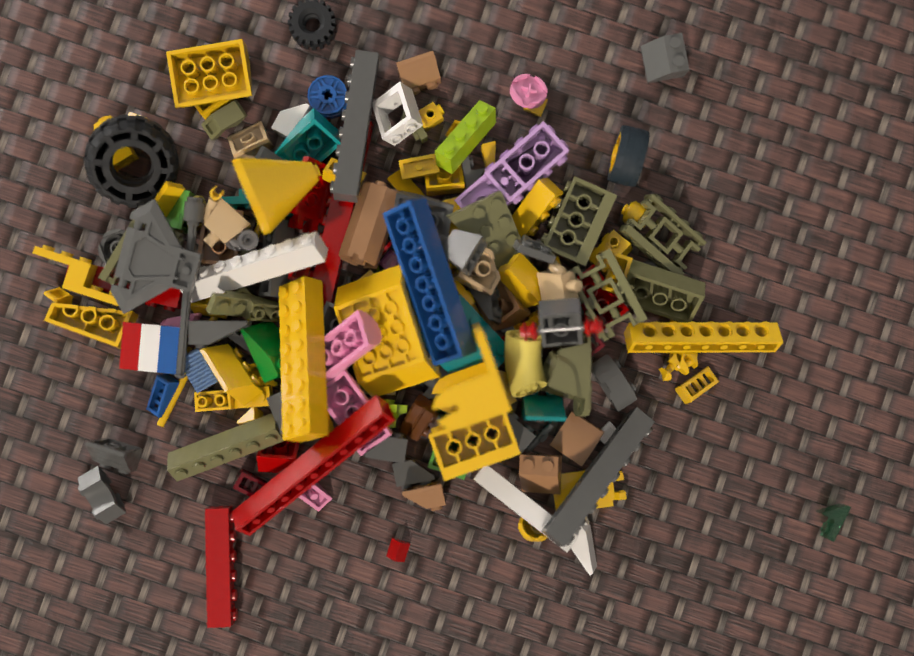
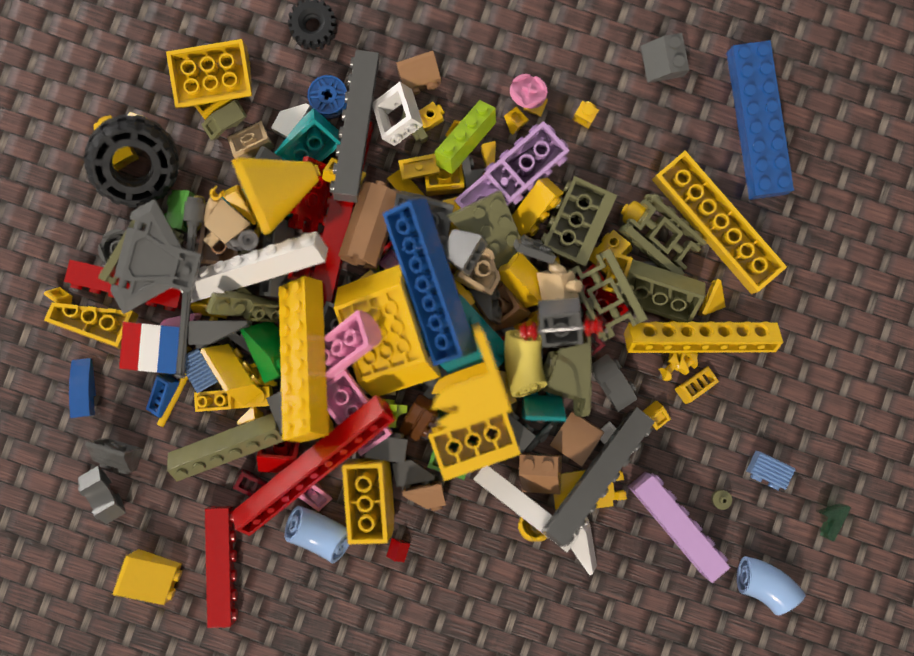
(79, 274): yellow bracket -> none
(81, 388): none -> blue slope
(148, 577): none -> yellow slope
(169, 196): yellow tile -> none
(239, 201): none -> yellow slope
(316, 533): none -> light blue brick
(368, 500): none -> yellow brick
(515, 120): none -> yellow slope
(585, 114): none -> yellow brick
(628, 156): black wheel -> none
(658, 414): none -> yellow slope
(679, 527): none -> lavender brick
(713, 300): none -> yellow slope
(719, 223): none -> yellow brick
(721, 499): none -> olive tile
(759, 120): none -> blue brick
(768, 585): none -> light blue brick
(770, 470): none -> medium blue brick

